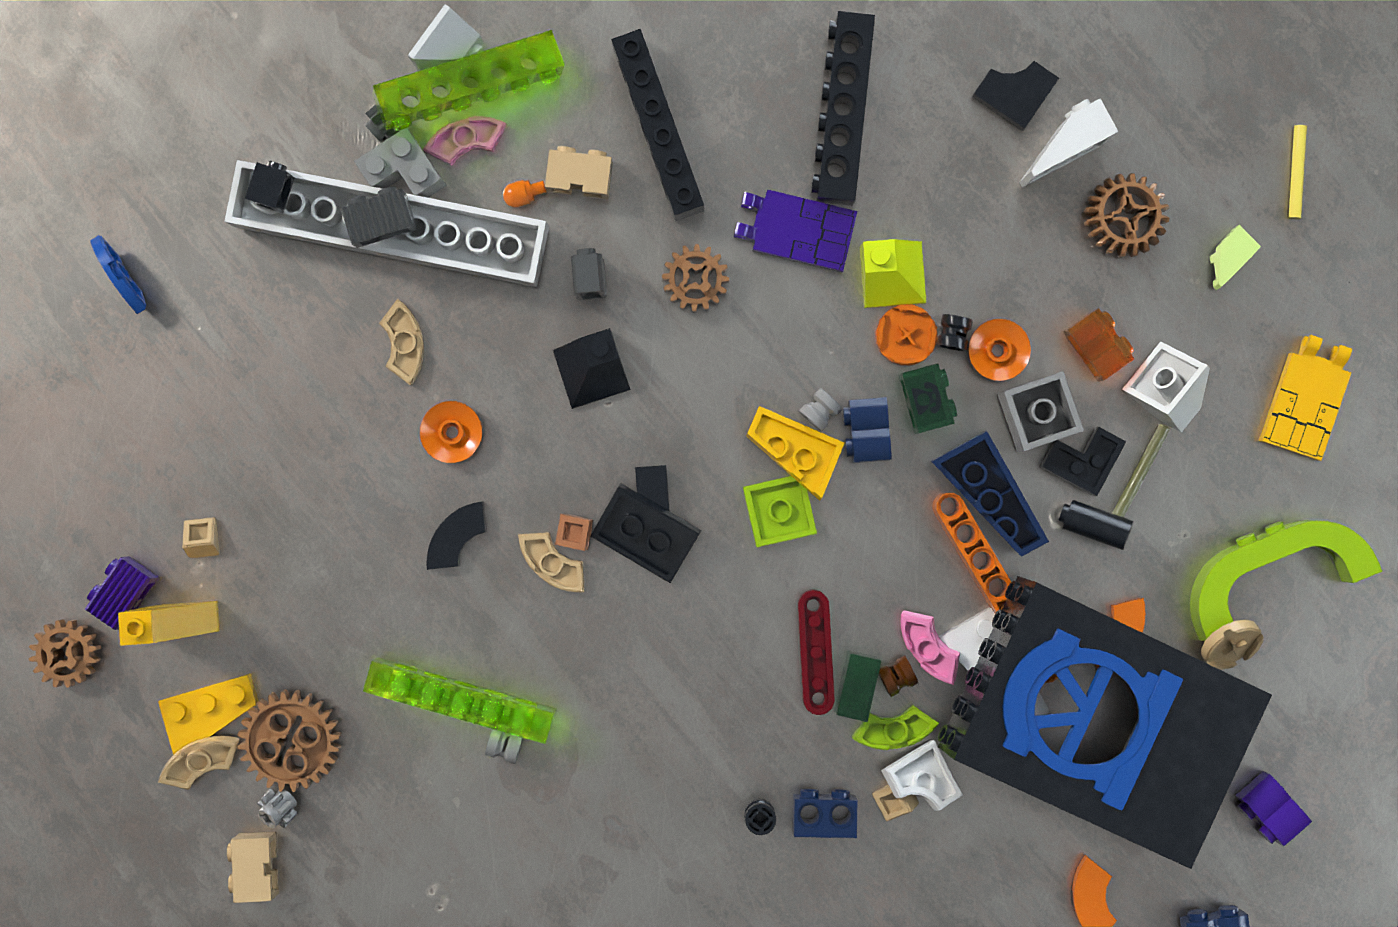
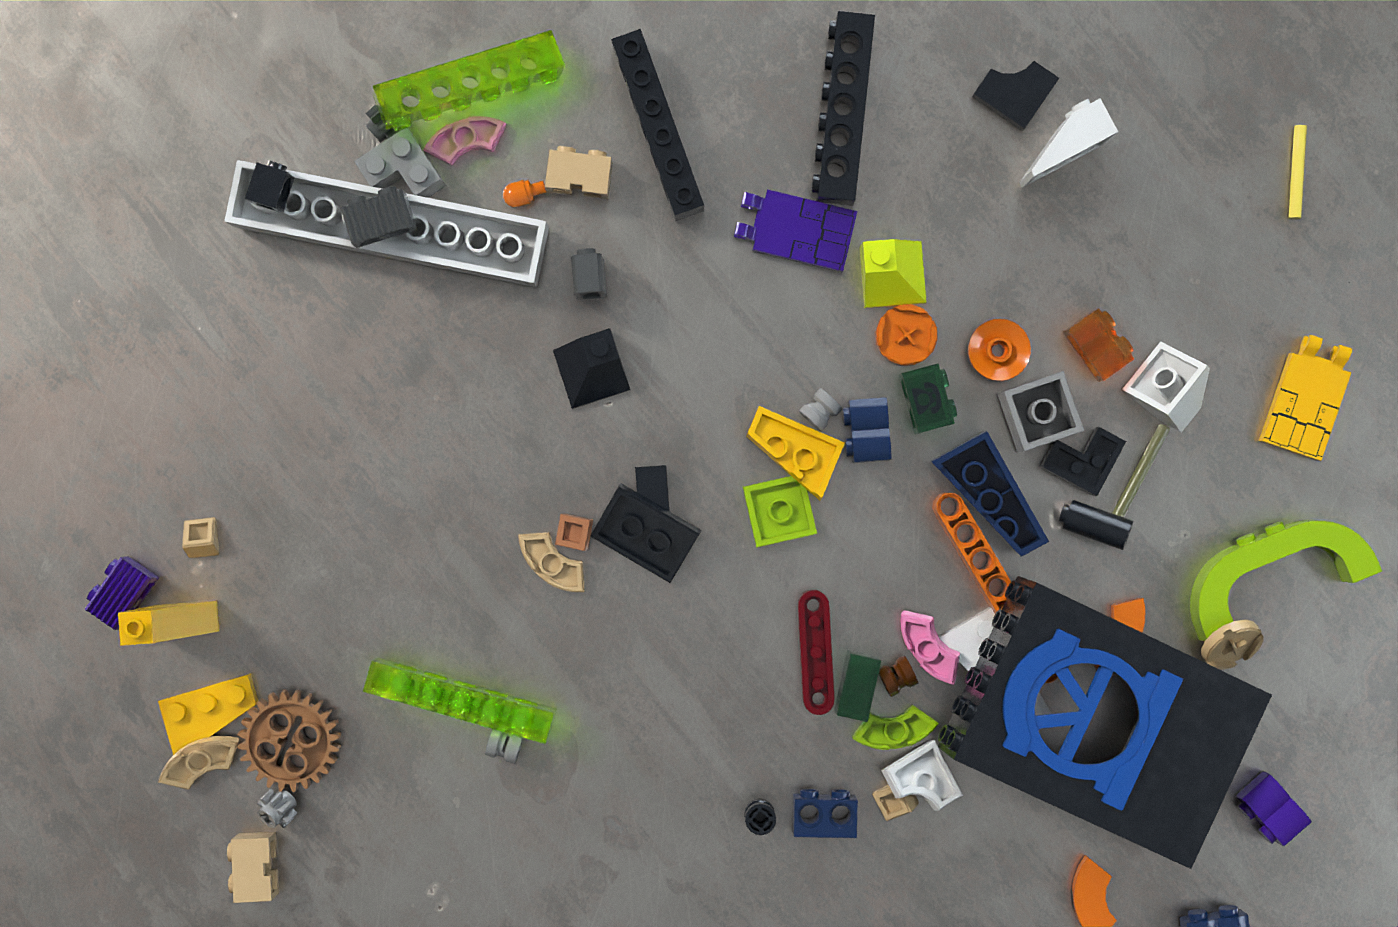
(51, 656): medium nougat gear -> none
(118, 274): blue tile -> none
(405, 340): tan tile -> none
(435, 427): orange dish -> none
(445, 41): white slope -> none
(453, 535): black tile -> none
(685, 267): medium nougat gear -> none
(954, 332): black wheel -> none
(1126, 226): medium nougat gear -> none
(1232, 255): yellowish green slope -> none

